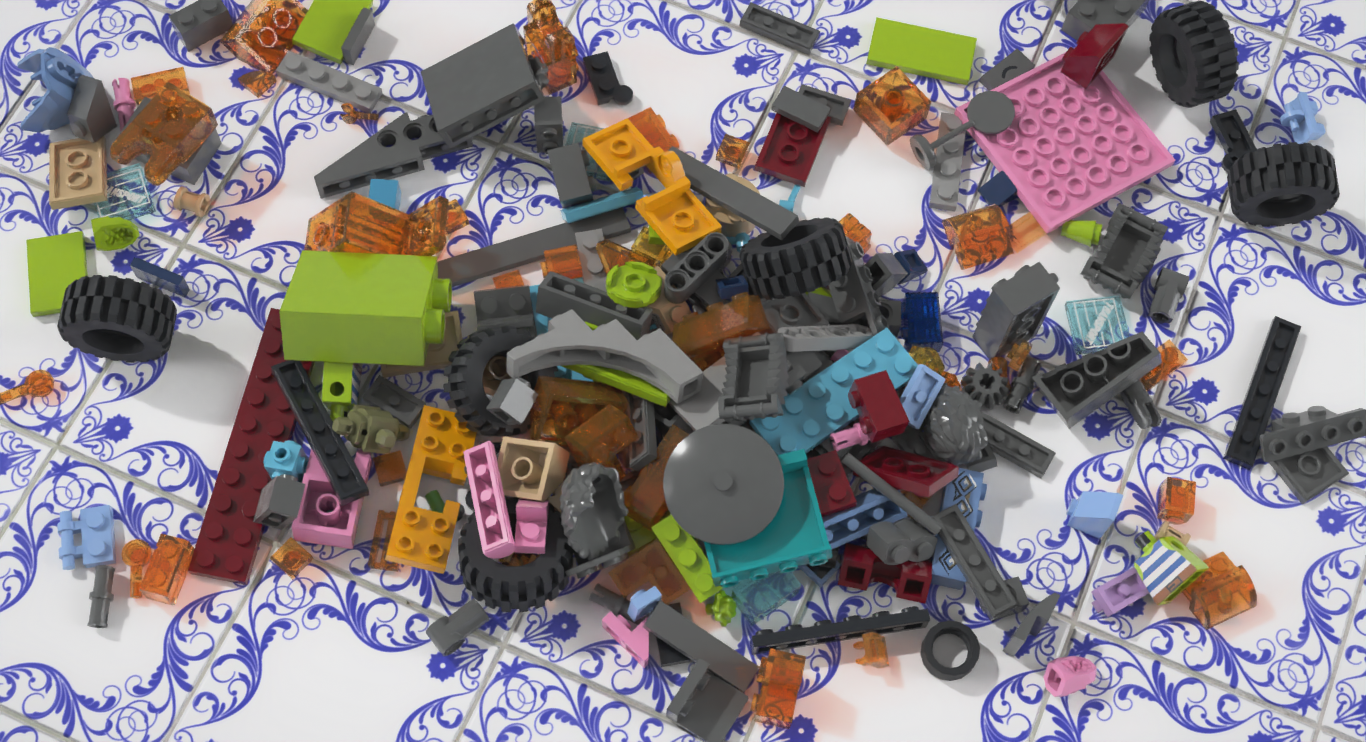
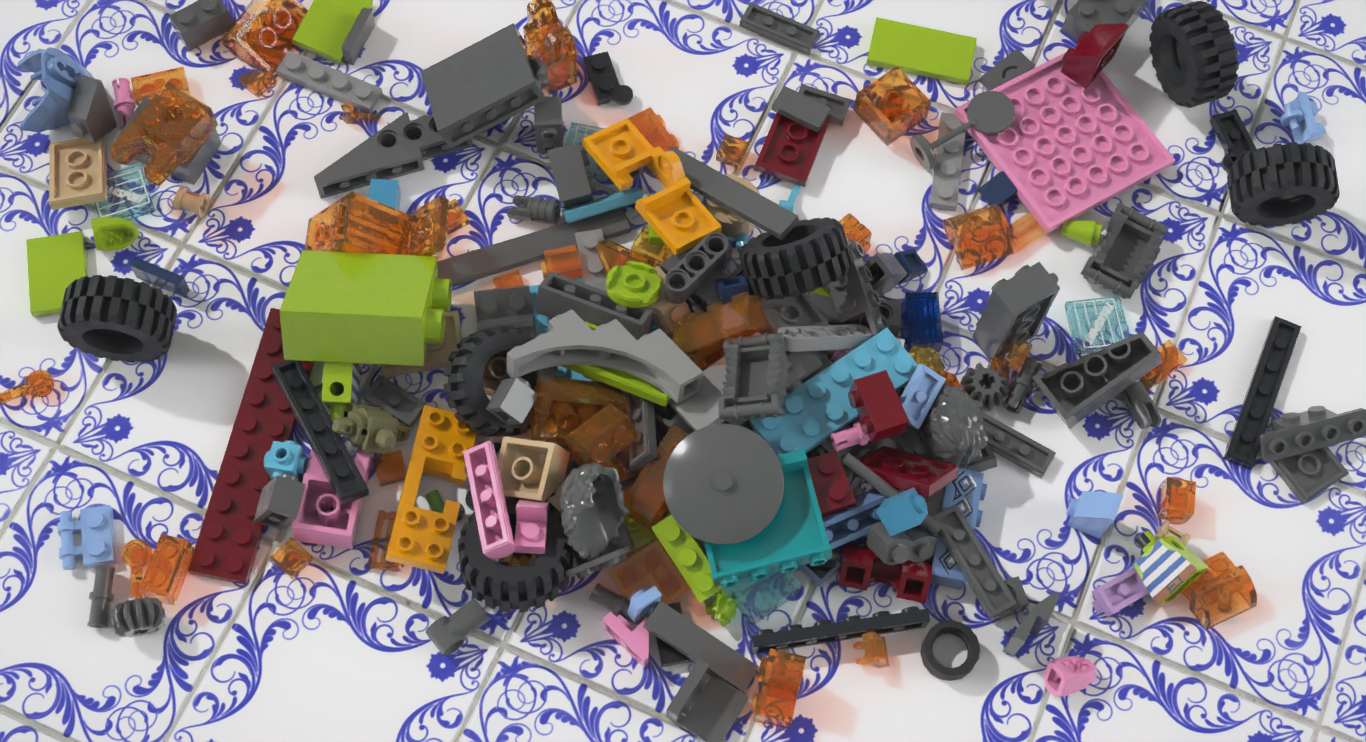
(138, 617): none -> dark grey gear
(535, 209): none -> dark grey hinge
(902, 511): none -> dark azure brick
(1169, 289): dark grey piece -> none

